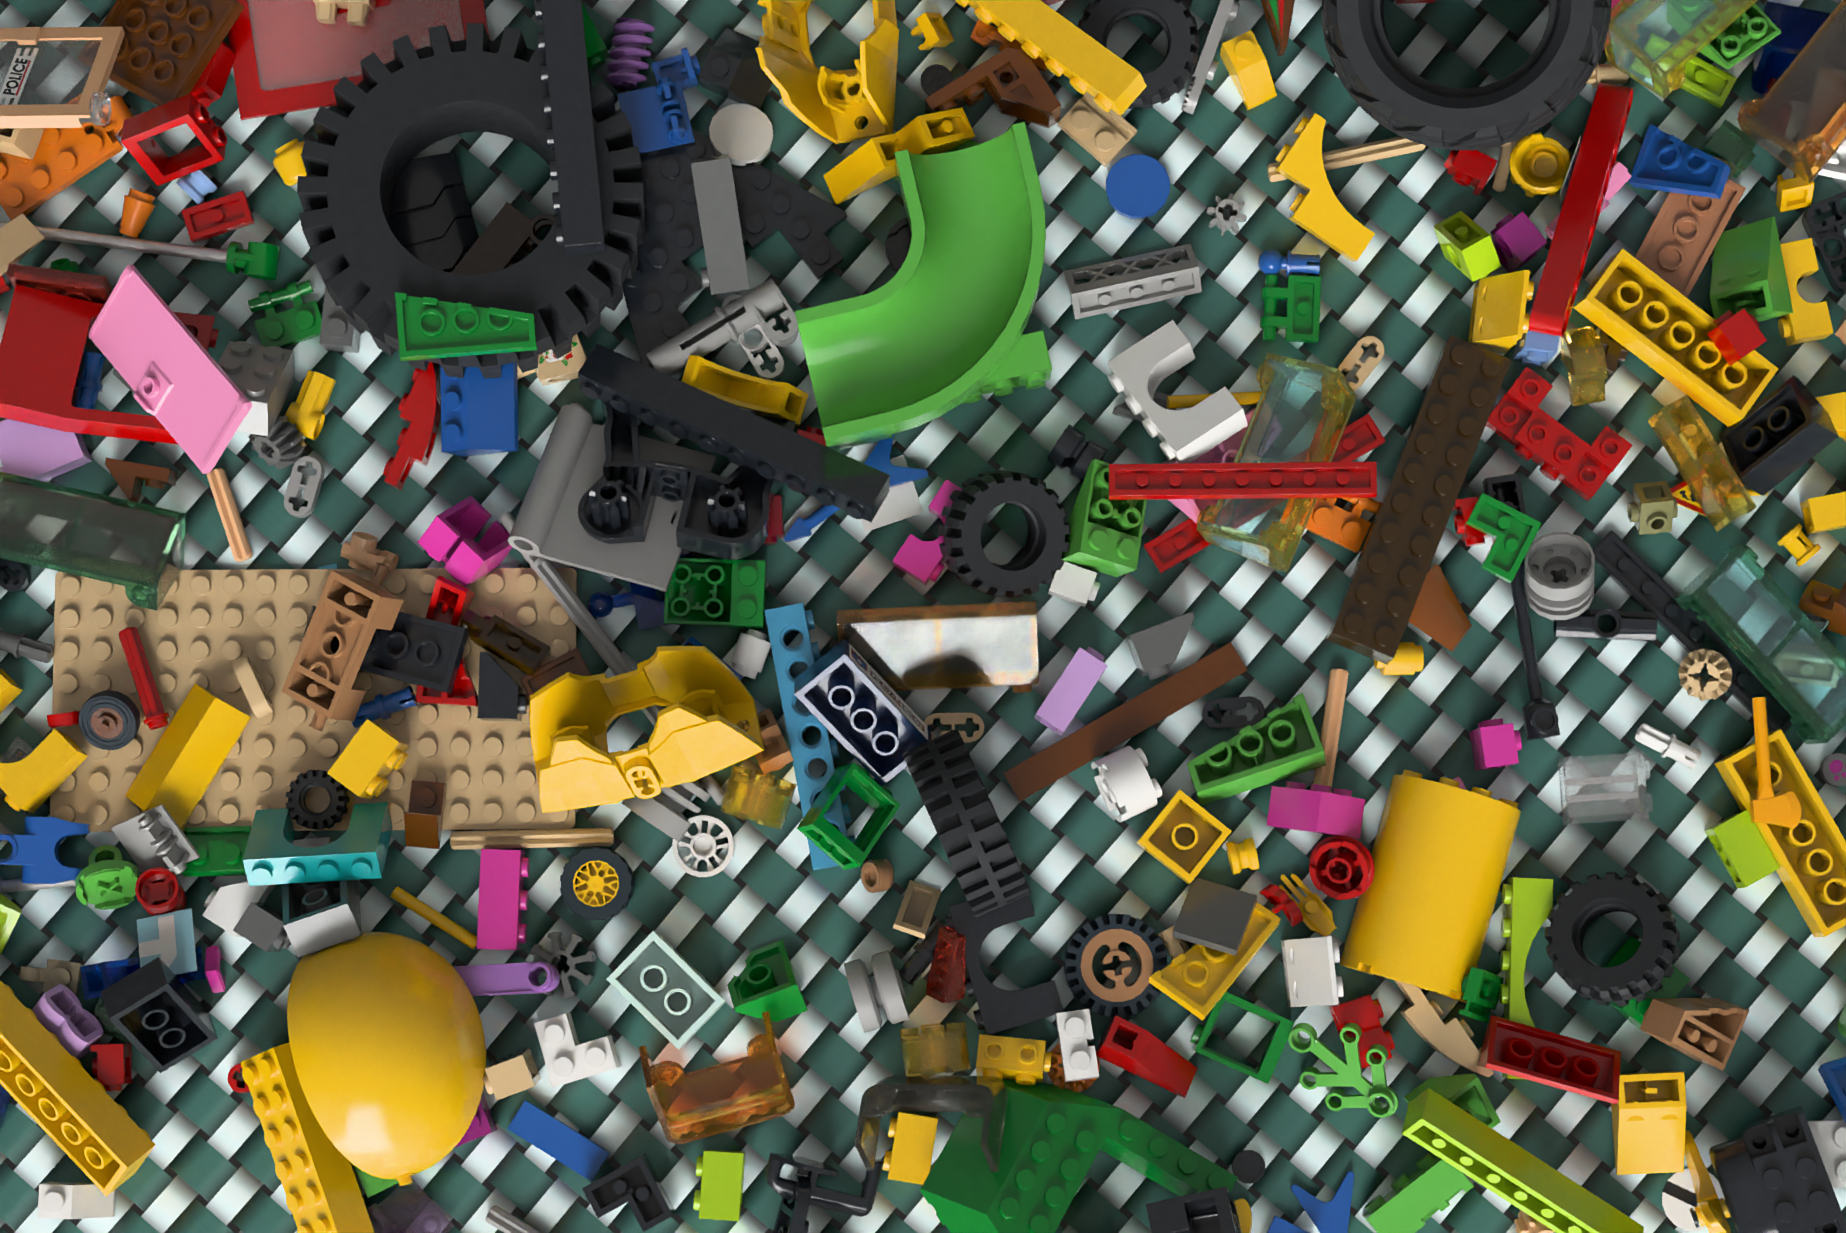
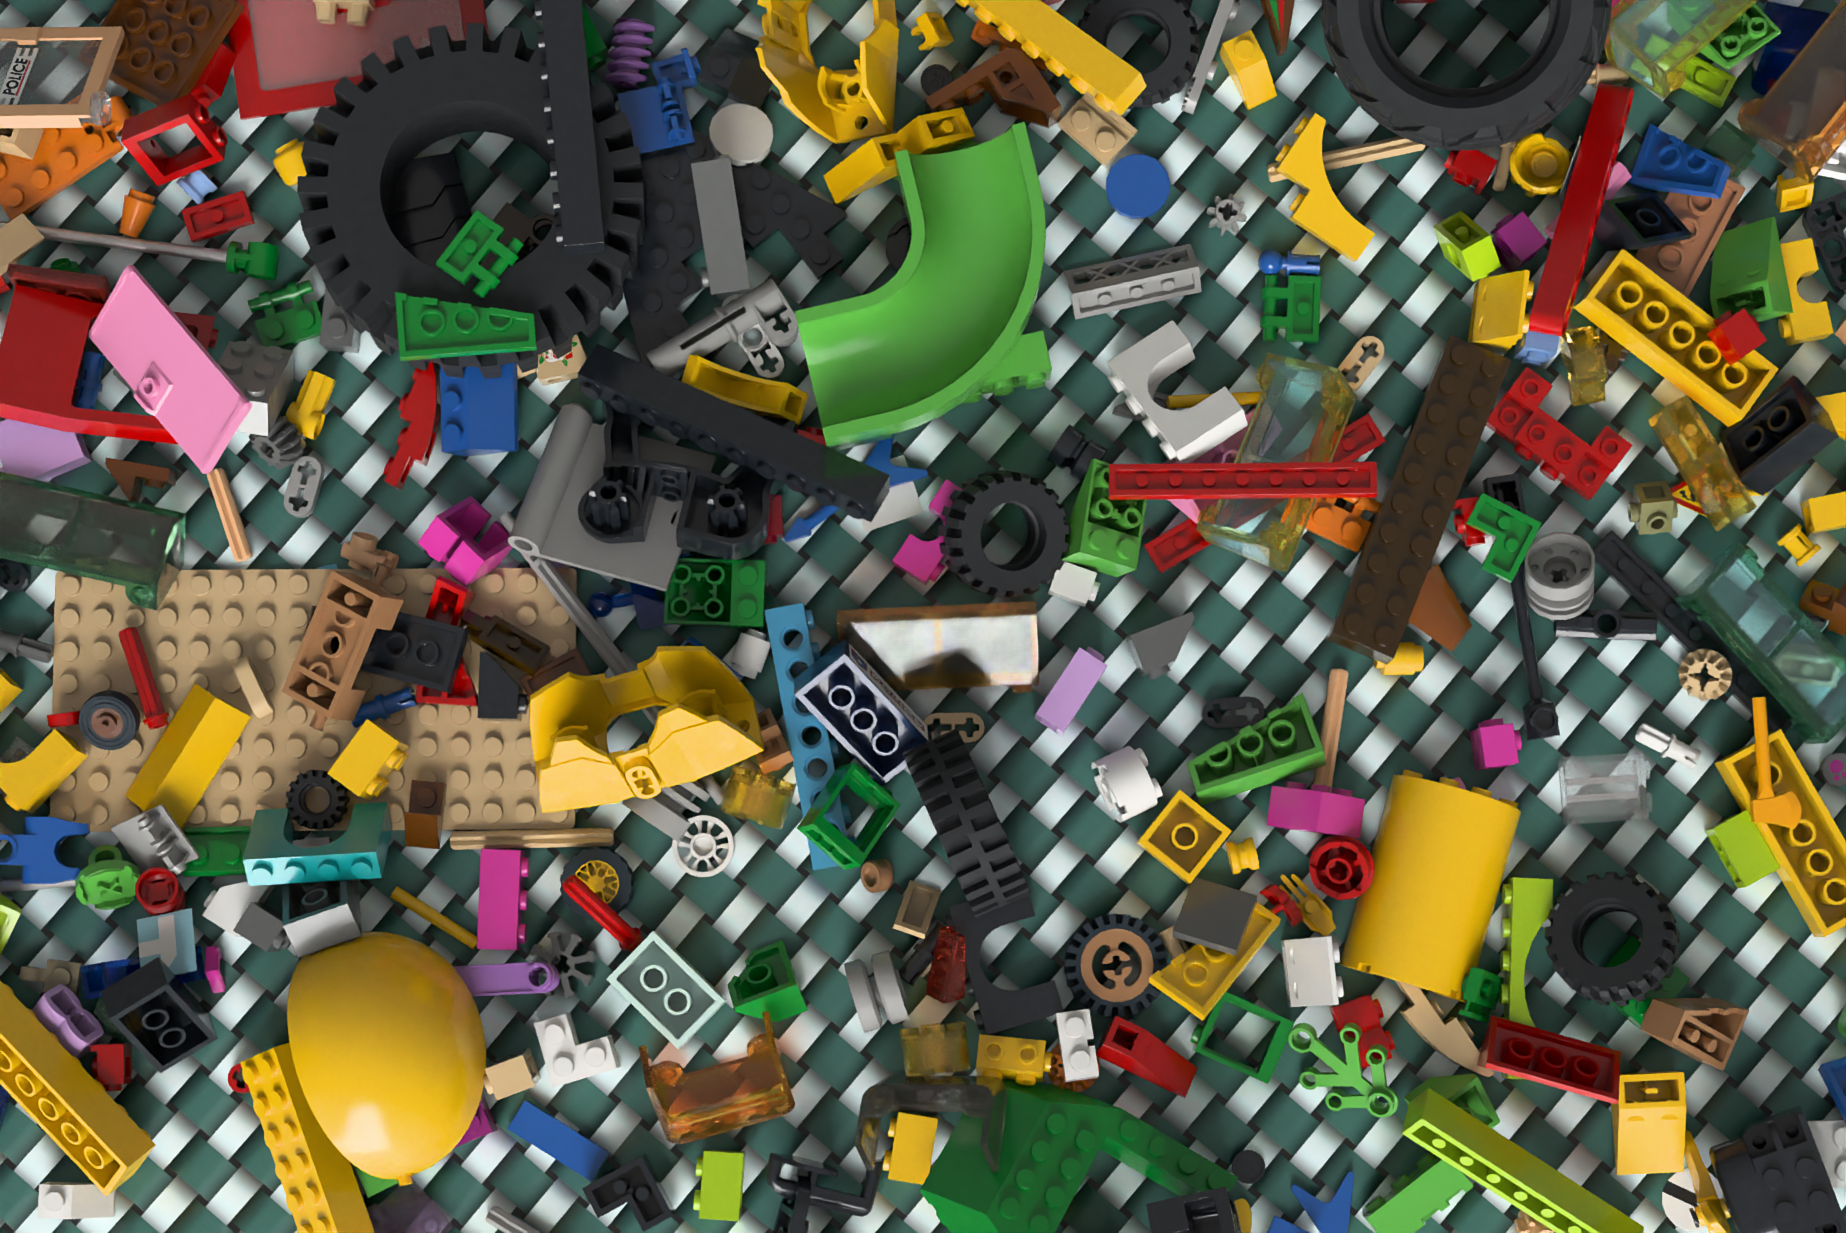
(471, 248): none -> green plate
(628, 937): none -> red axle
(1125, 722): reddish brown tile -> none
(1638, 223): none -> black slope

